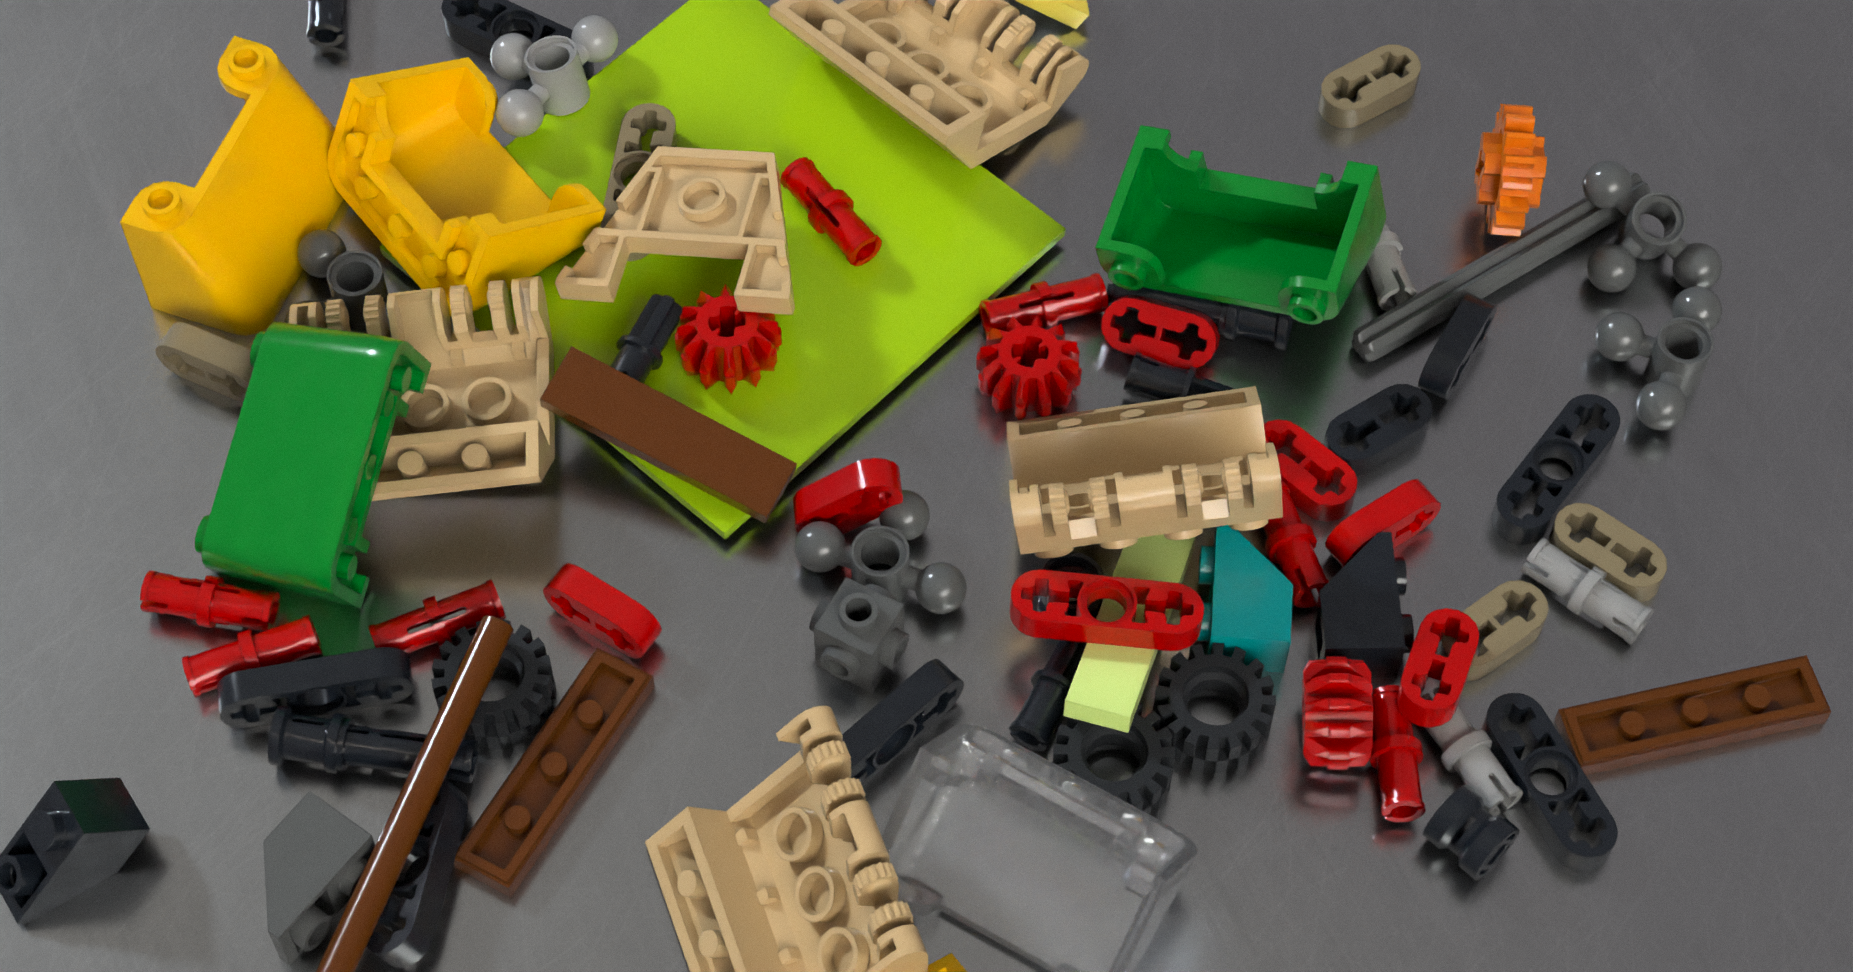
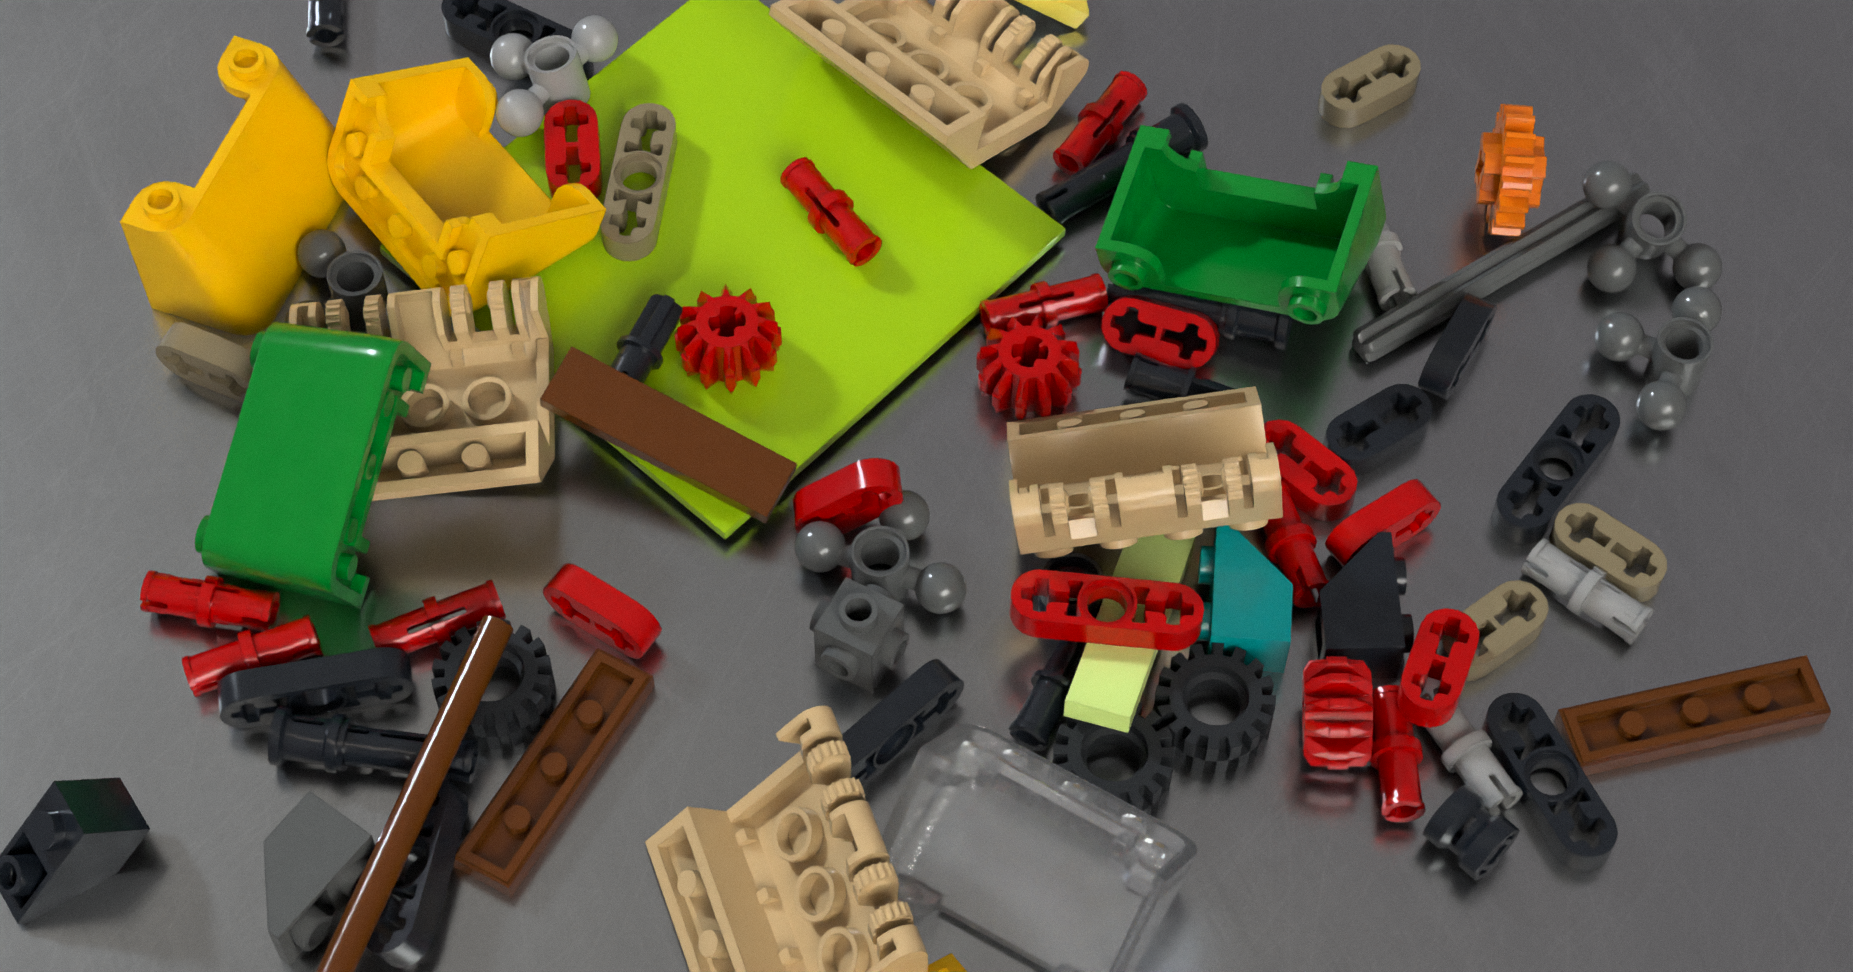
(585, 152): none -> red beam
(696, 207): tan wing -> none
(1100, 123): none -> red pin
(1104, 175): none -> black pin

